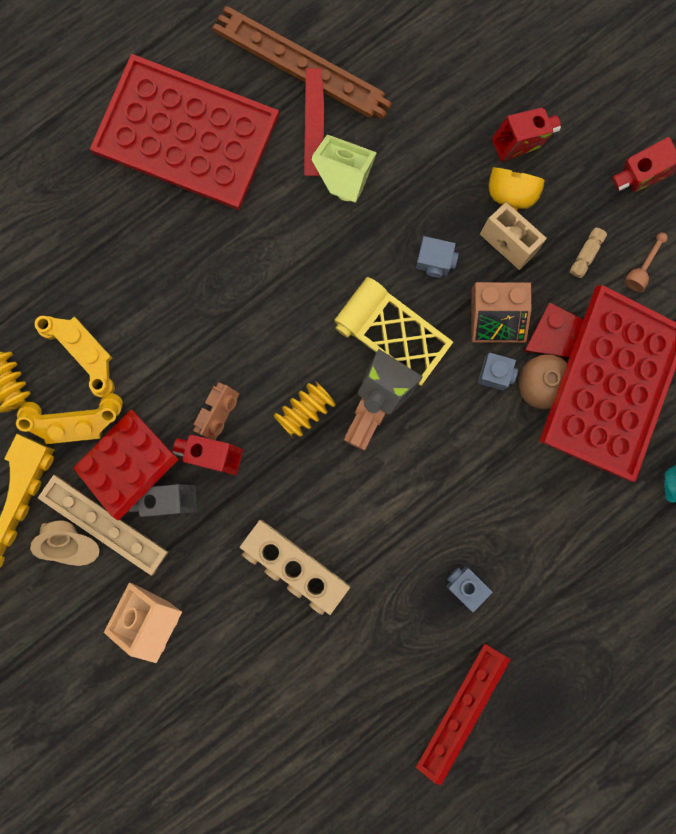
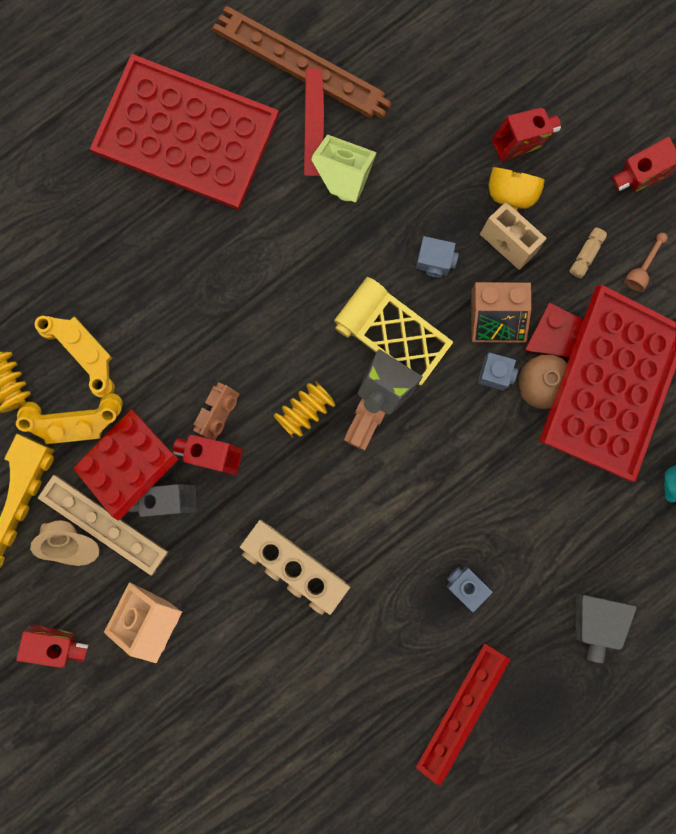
(38, 648): none -> red torso
(602, 624): none -> dark grey torso

